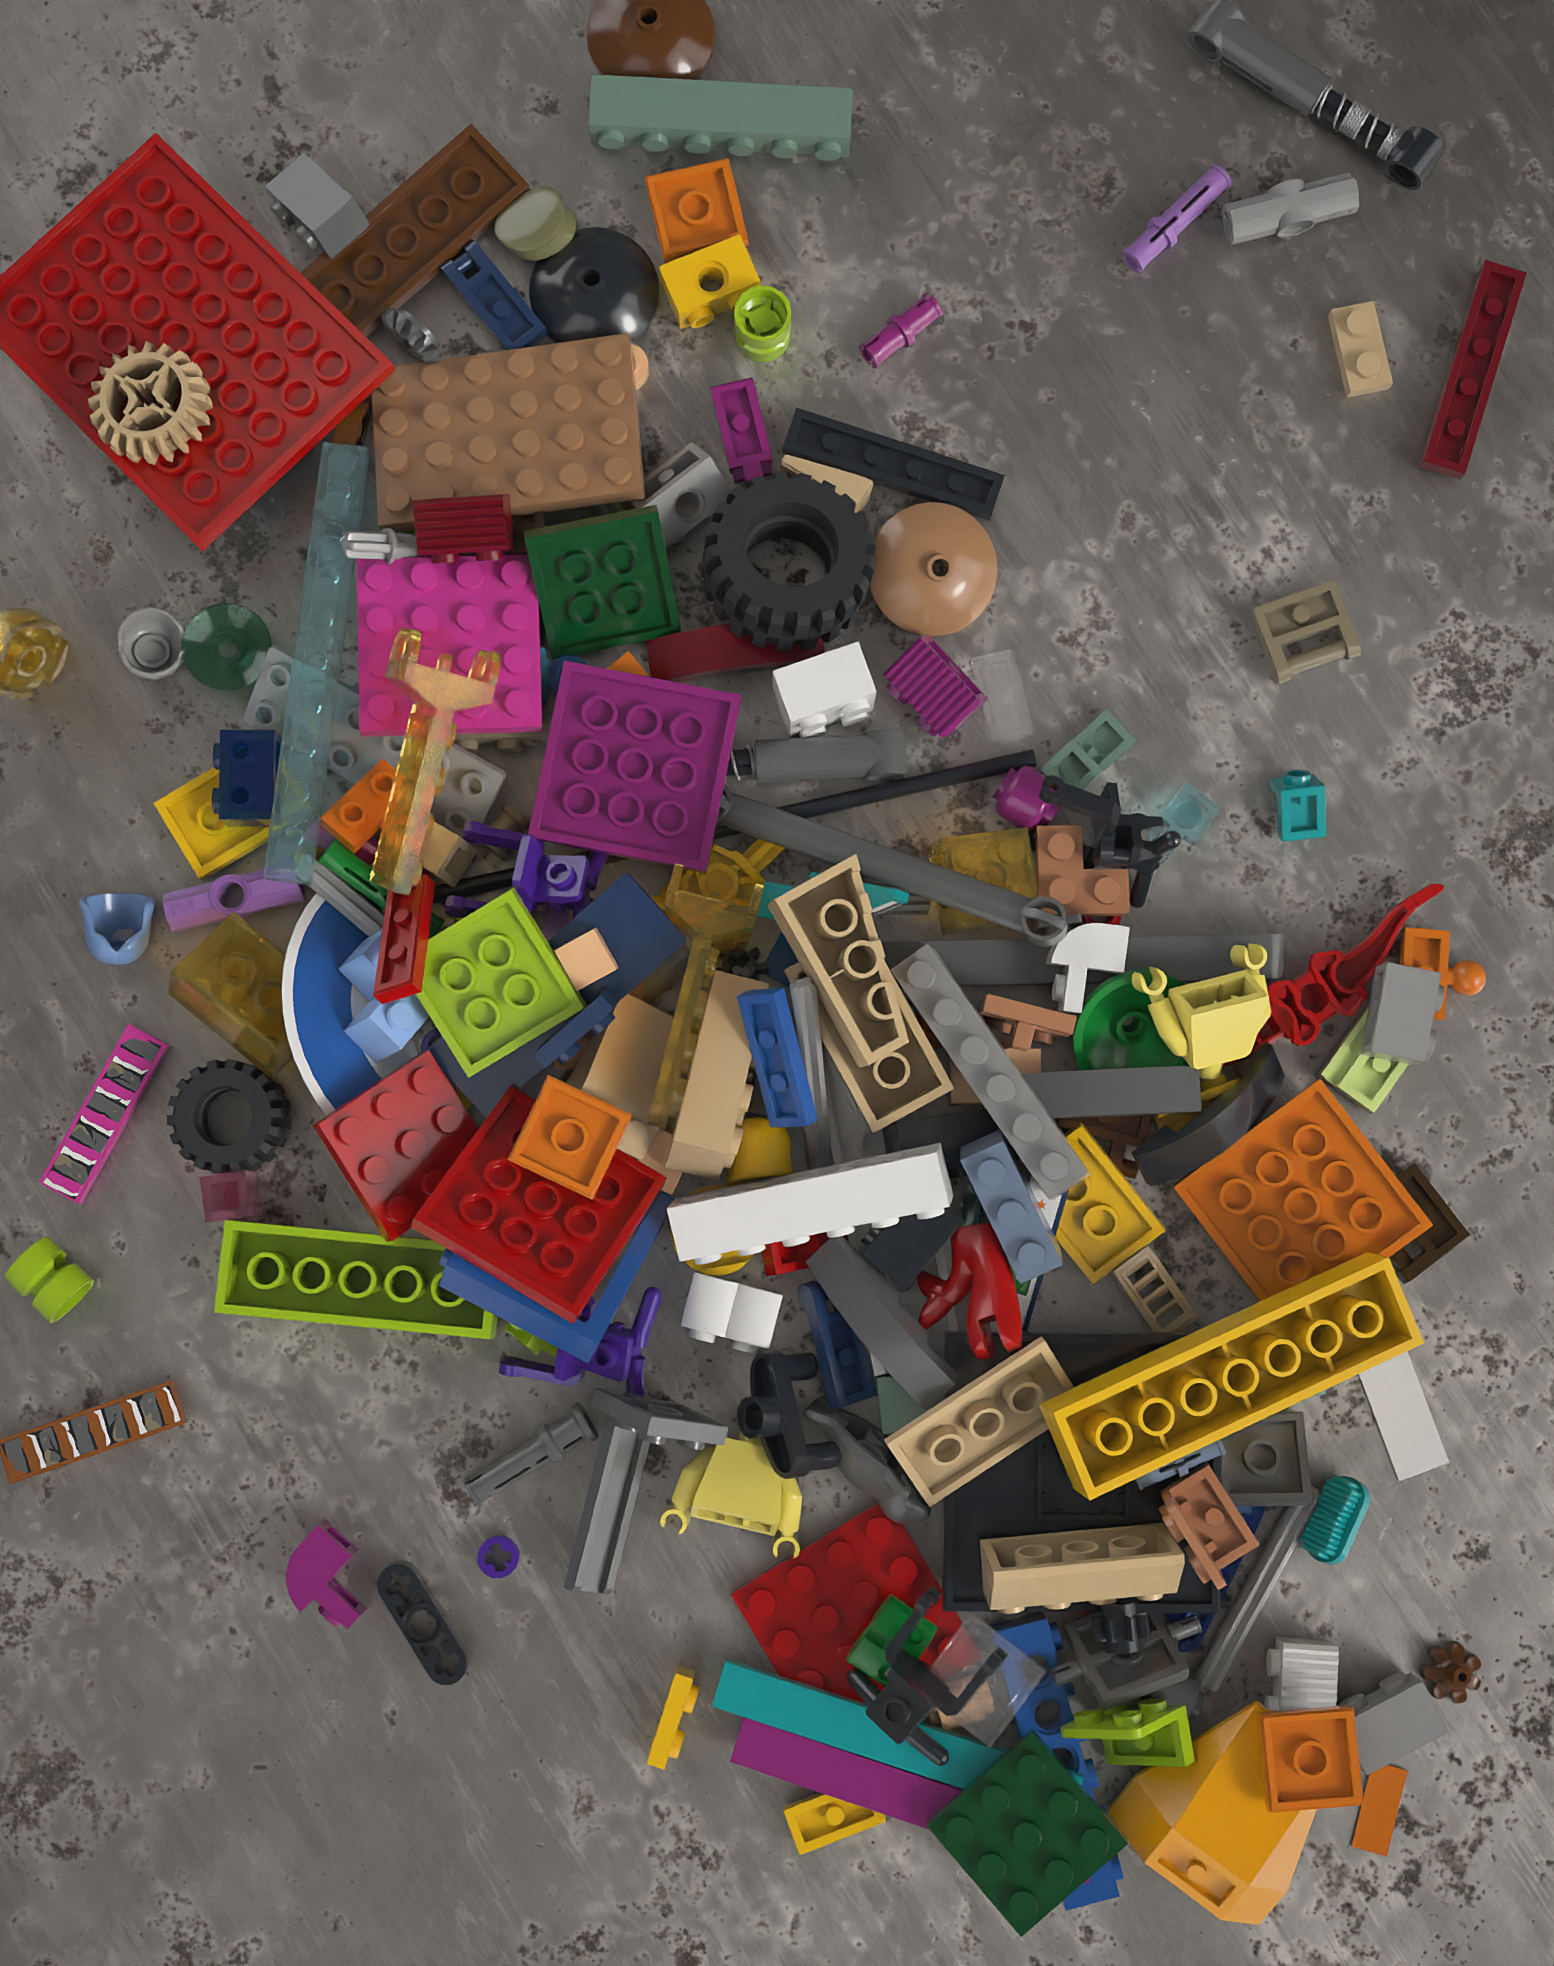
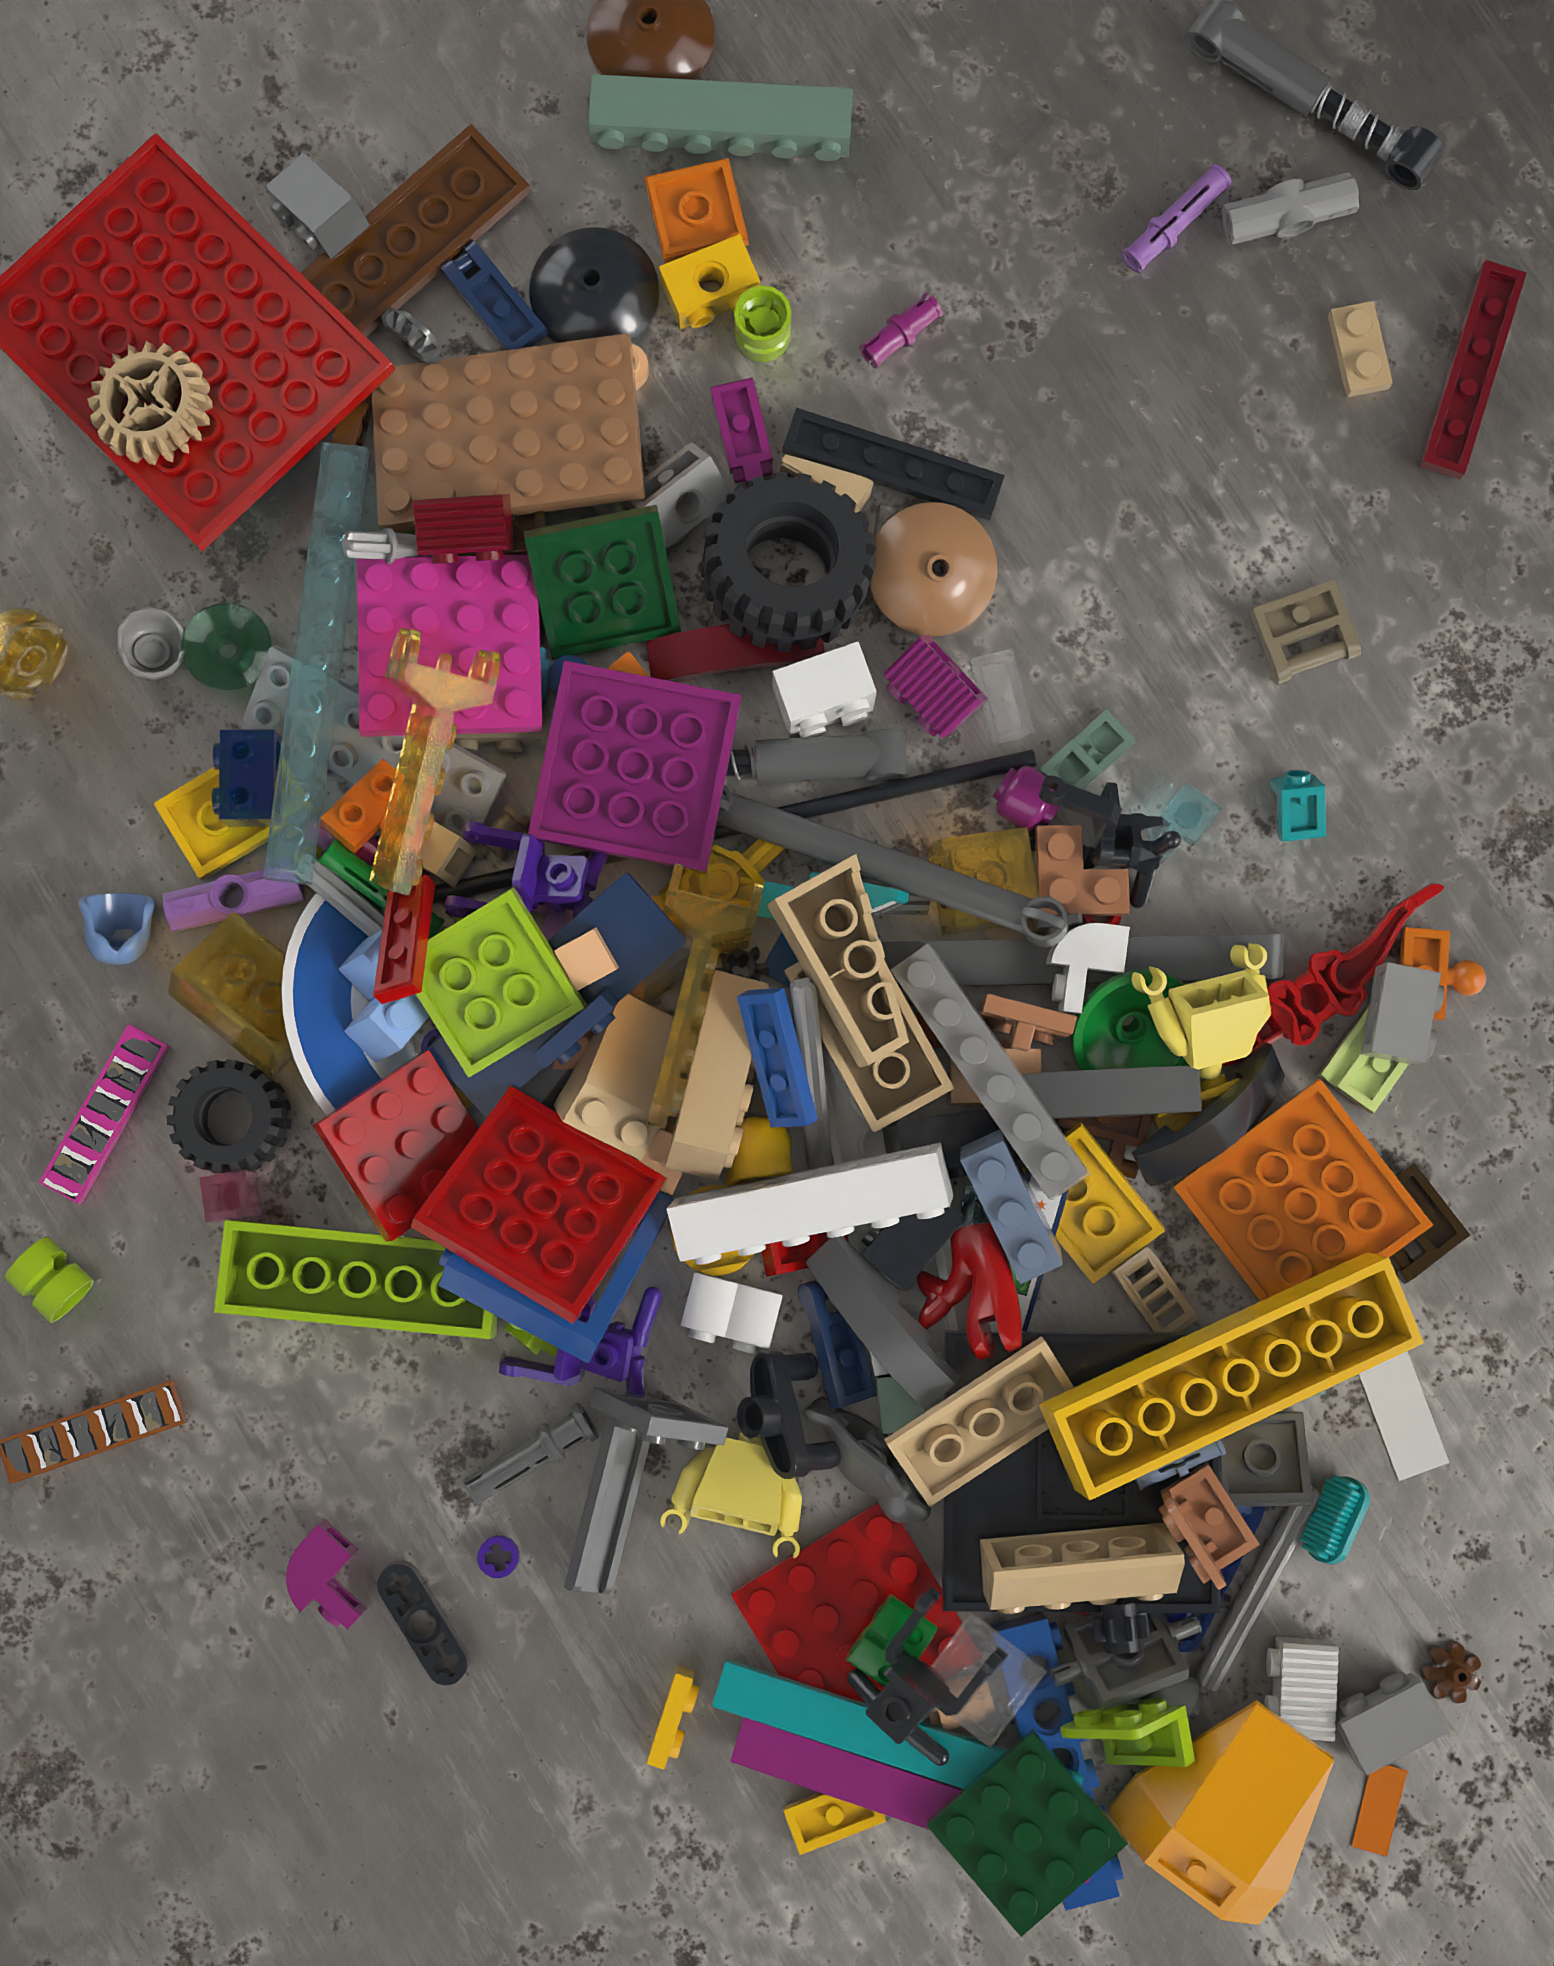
(536, 224): olive piece -> none
(570, 1137): orange plate -> none
(1309, 1758): orange plate -> none

